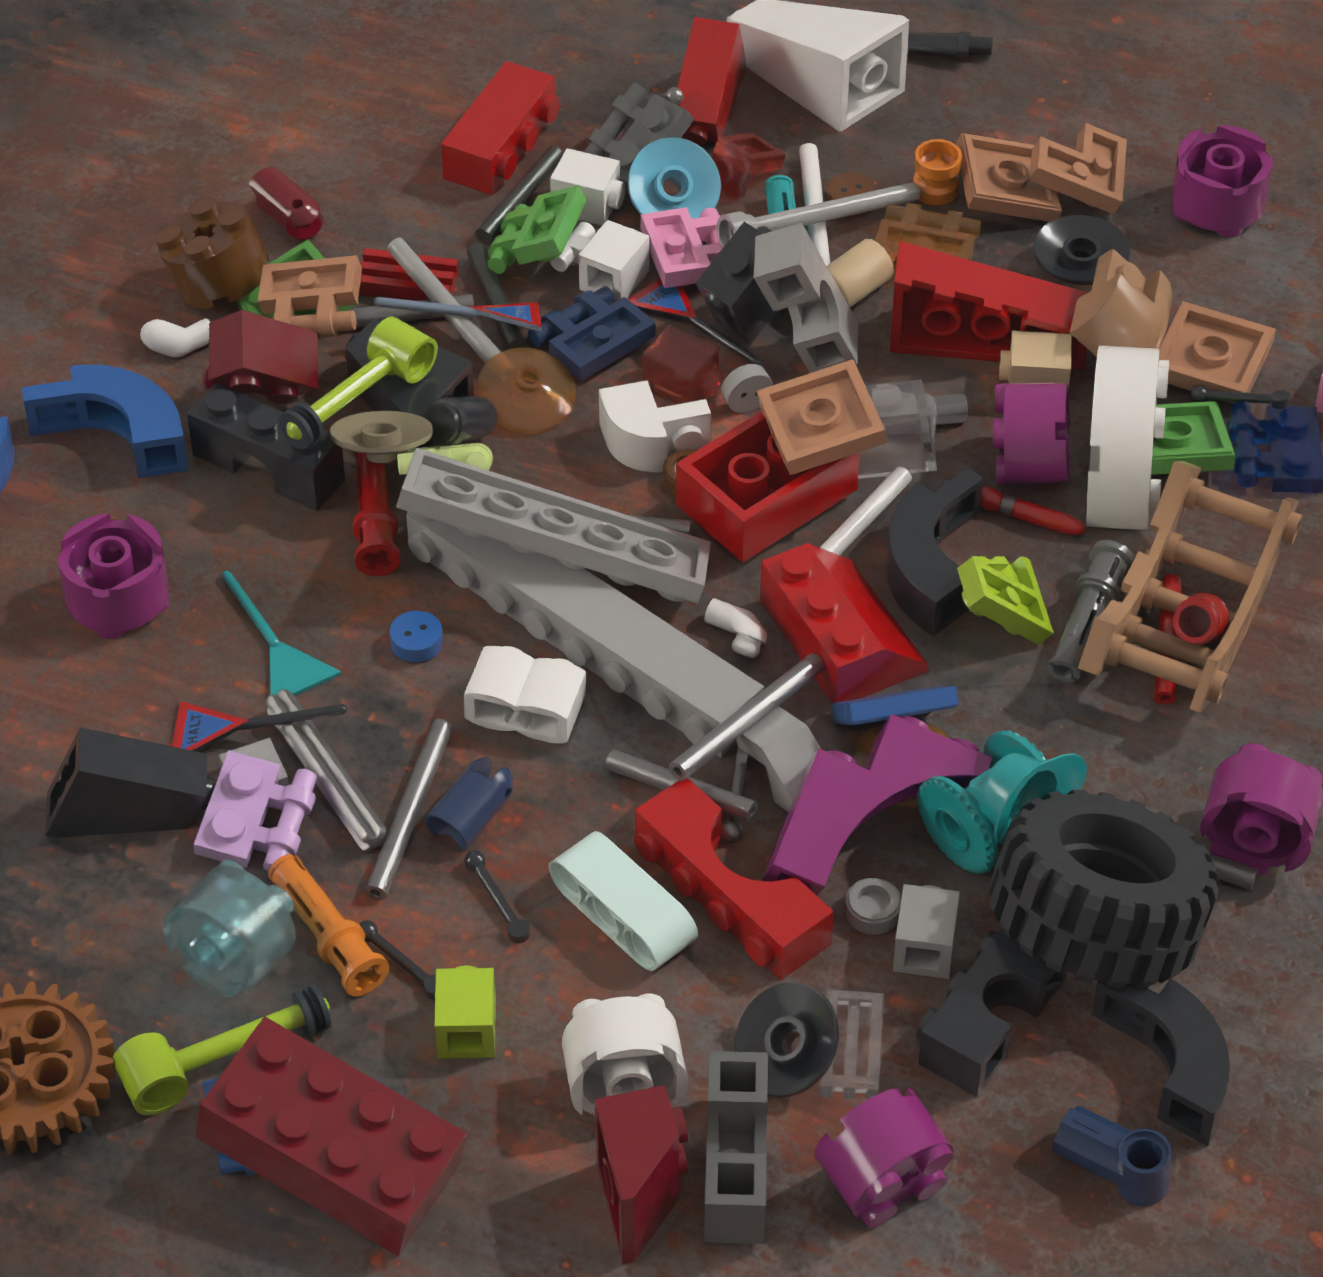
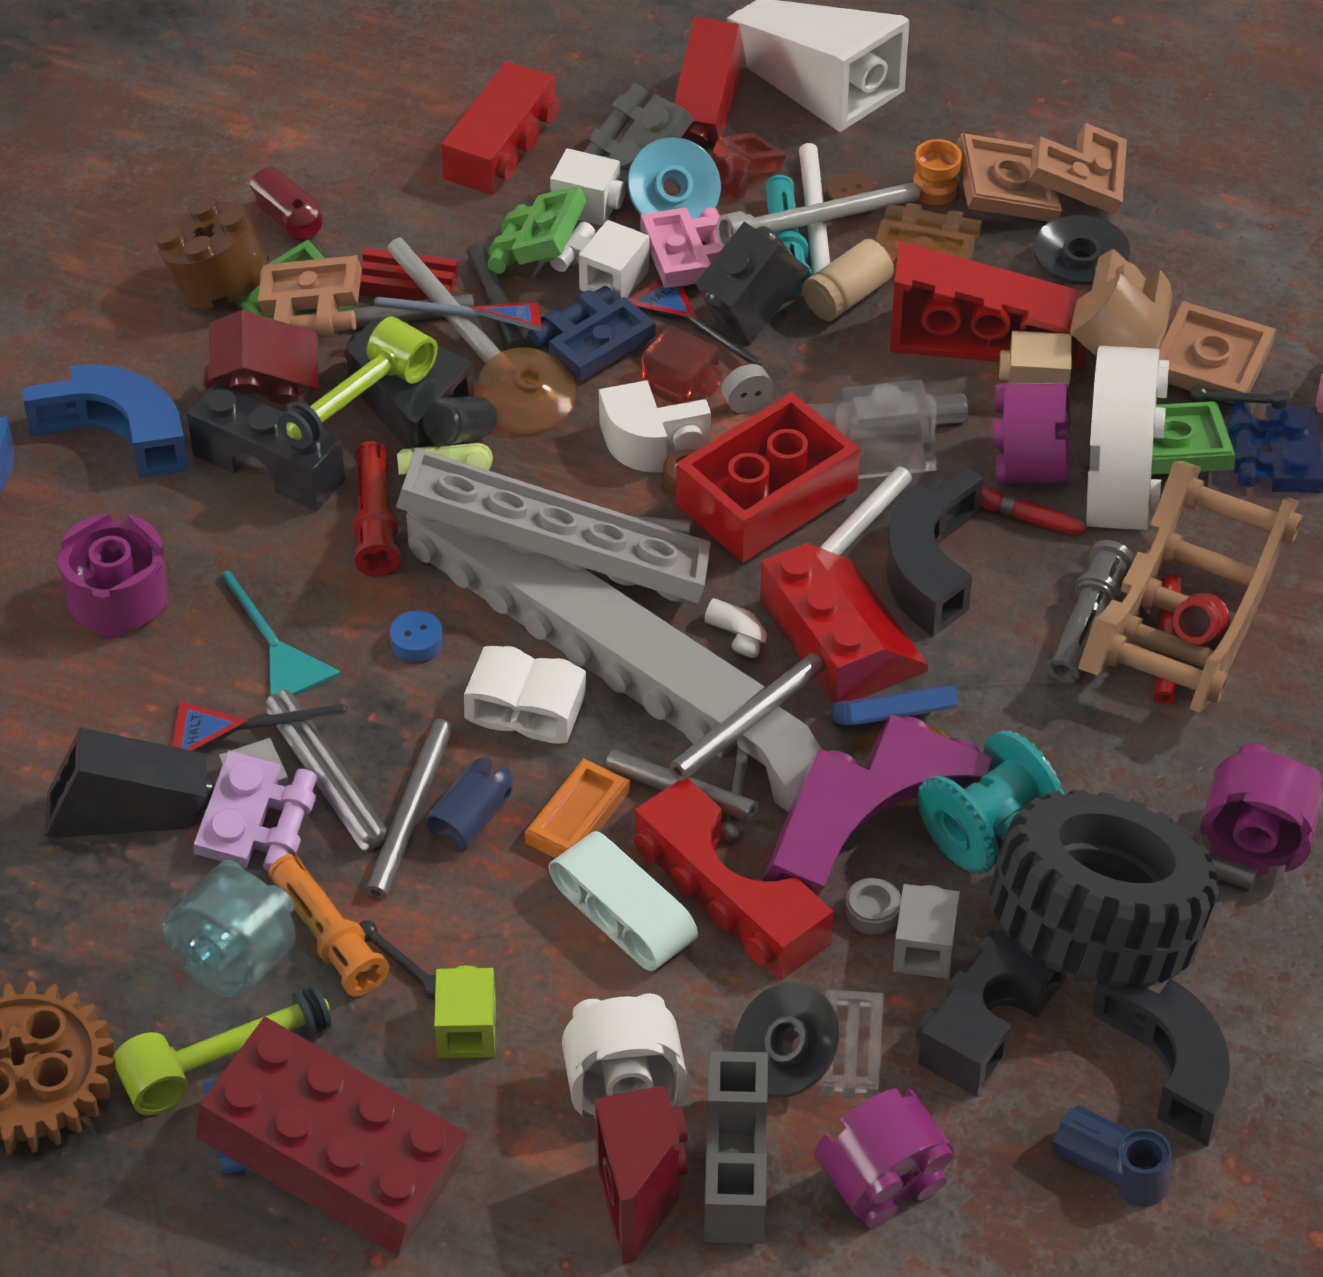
(174, 339): white arm -> none
(381, 433): dark tan dish -> none
(518, 929): black hinge -> none
(519, 194): pearl dark grey bar -> none
(577, 808): none -> orange tile
(673, 95): flat silver hinge -> none
(797, 278): light grey arch -> none
(821, 417): nougat plate -> none
(950, 44): black bar -> none
(1006, 595): lime wing -> none
(1019, 780): teal piece -> none
(1221, 179): magenta brick -> none

